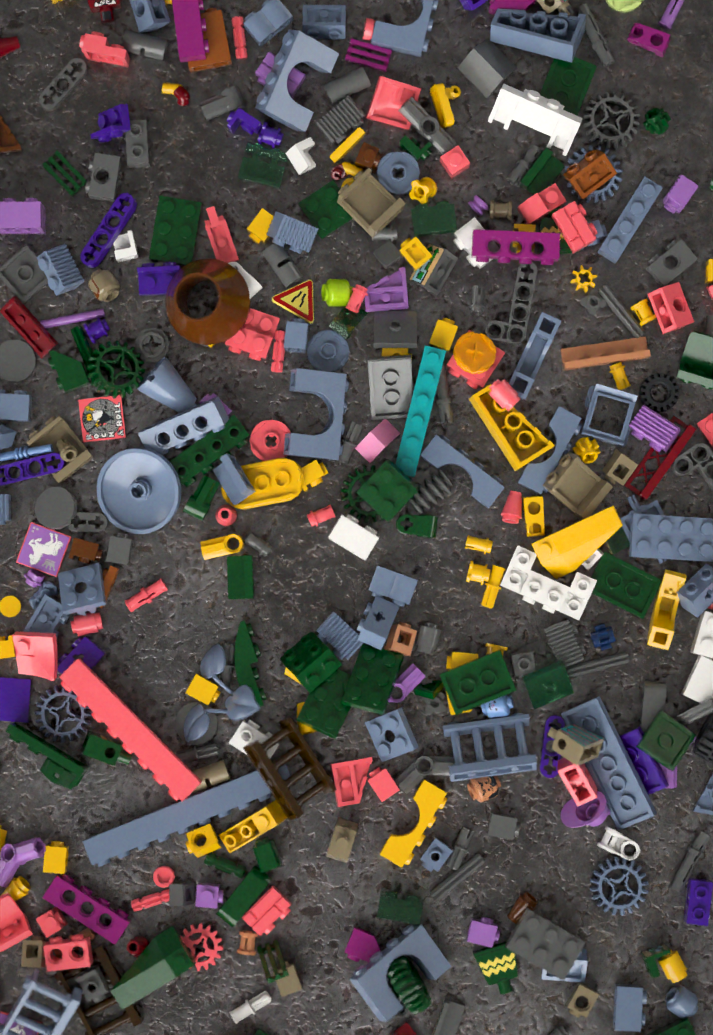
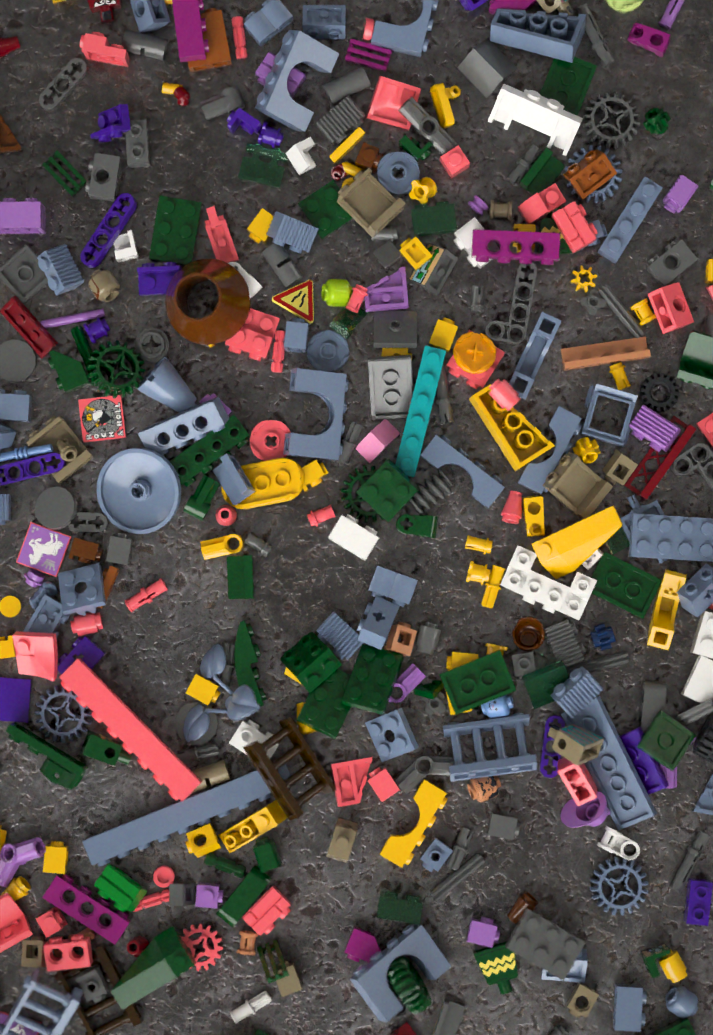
(119, 888): none -> green brick
(528, 634): none -> reddish brown hair
(576, 691): none -> sand blue brick

